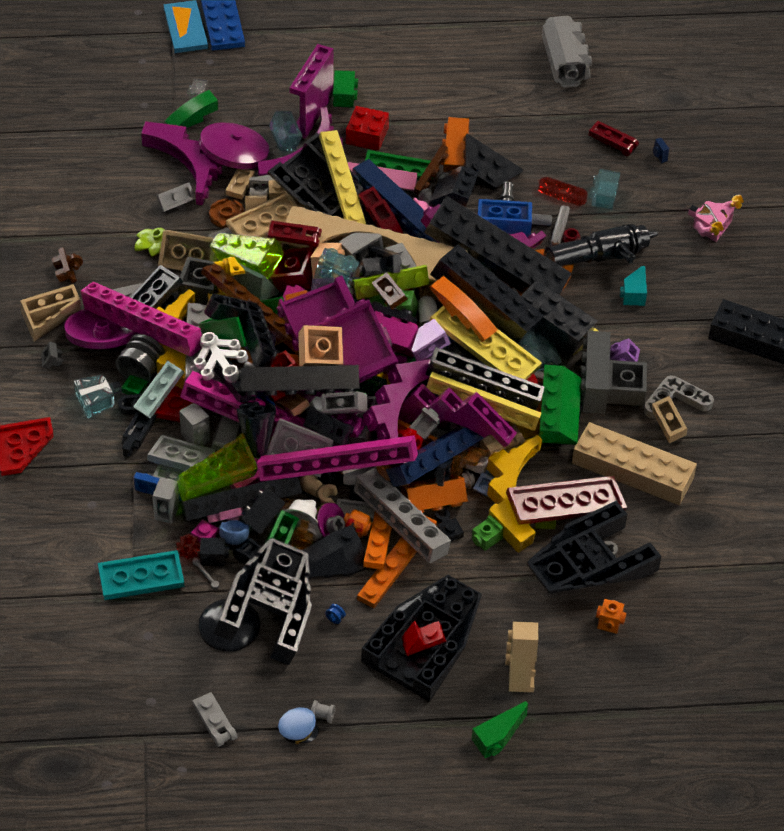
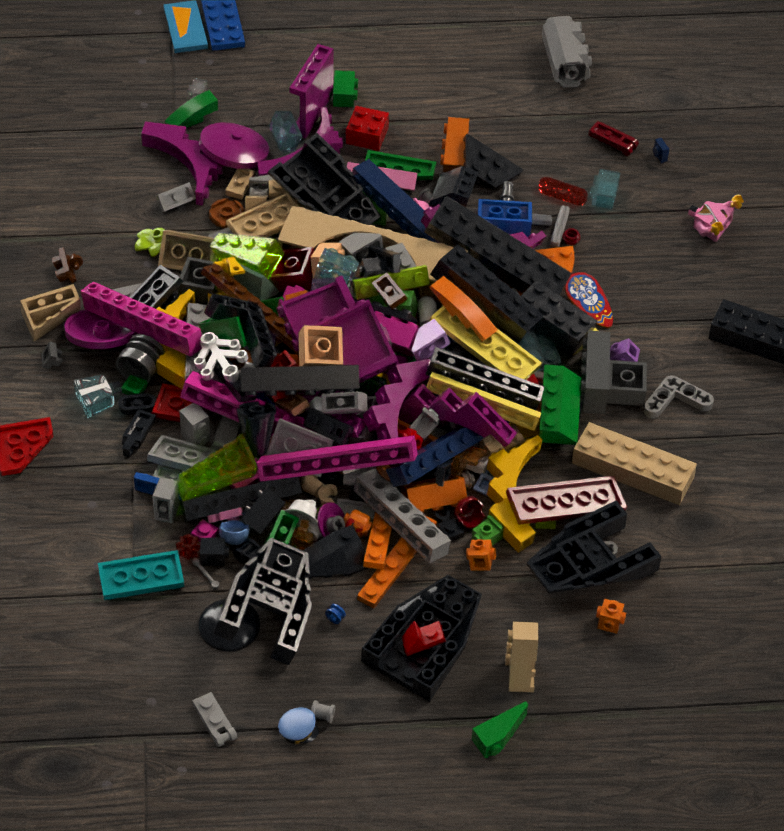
(158, 389): light aqua plate -> none
(295, 233): dark red plate -> none
(341, 176): light yellow plate -> none
(379, 210): dark red slope -> none
(432, 169): reddish brown plate -> none
(469, 512): none -> dark red hair
(480, 555): none -> orange brick
(589, 297): none -> shield
(602, 245): black piece -> none
(635, 288): teal slope -> none
(669, 419): tan brick -> none

